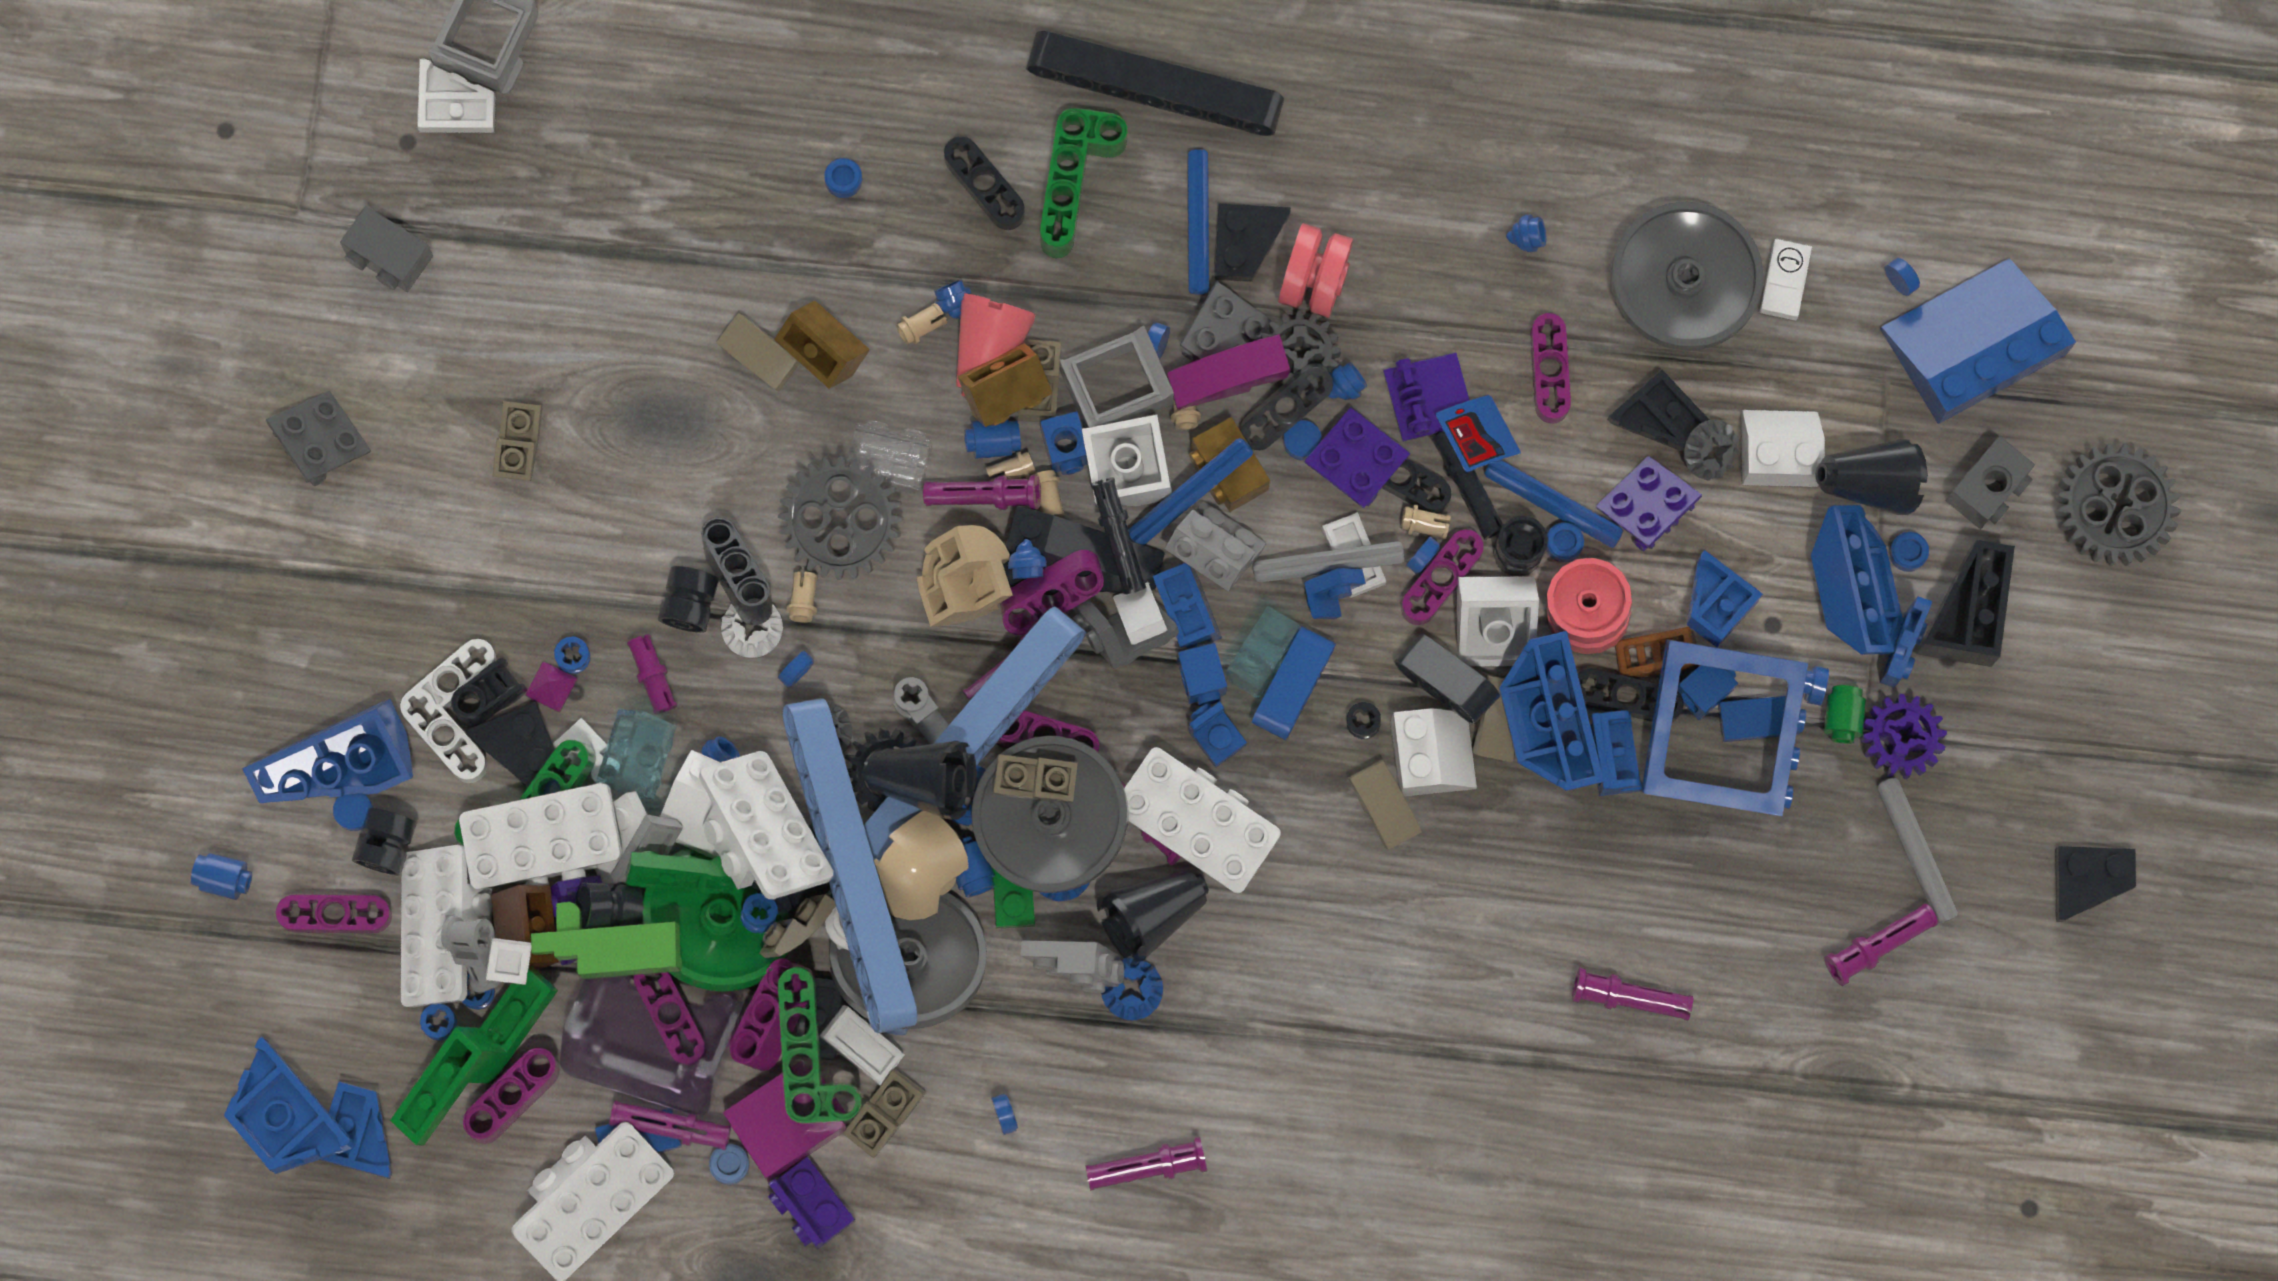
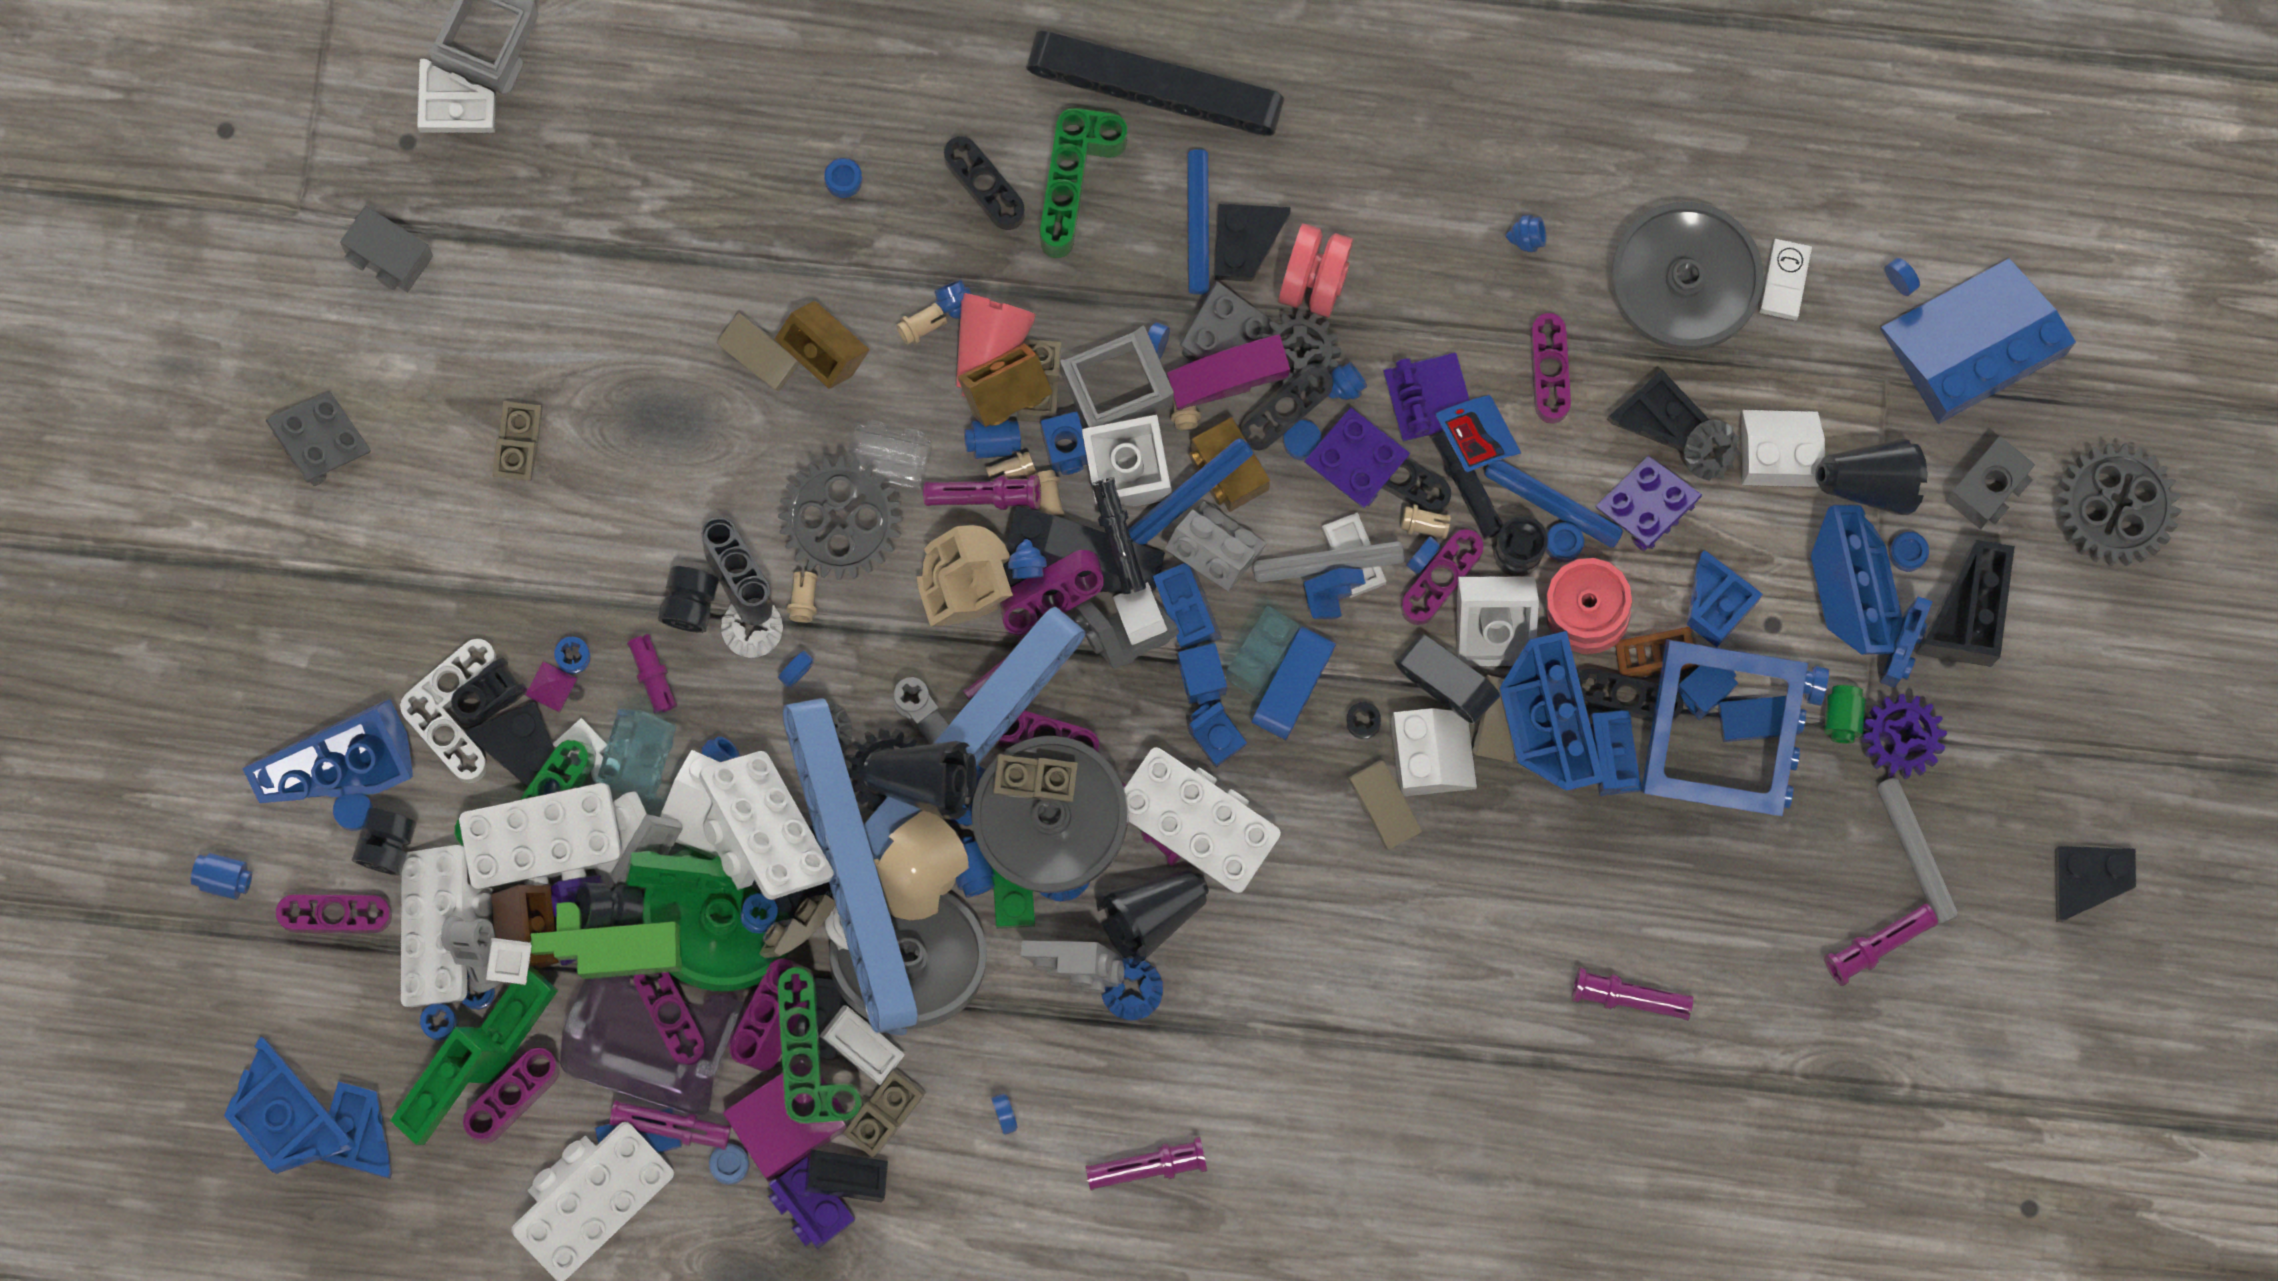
(846, 1176): none -> black tile

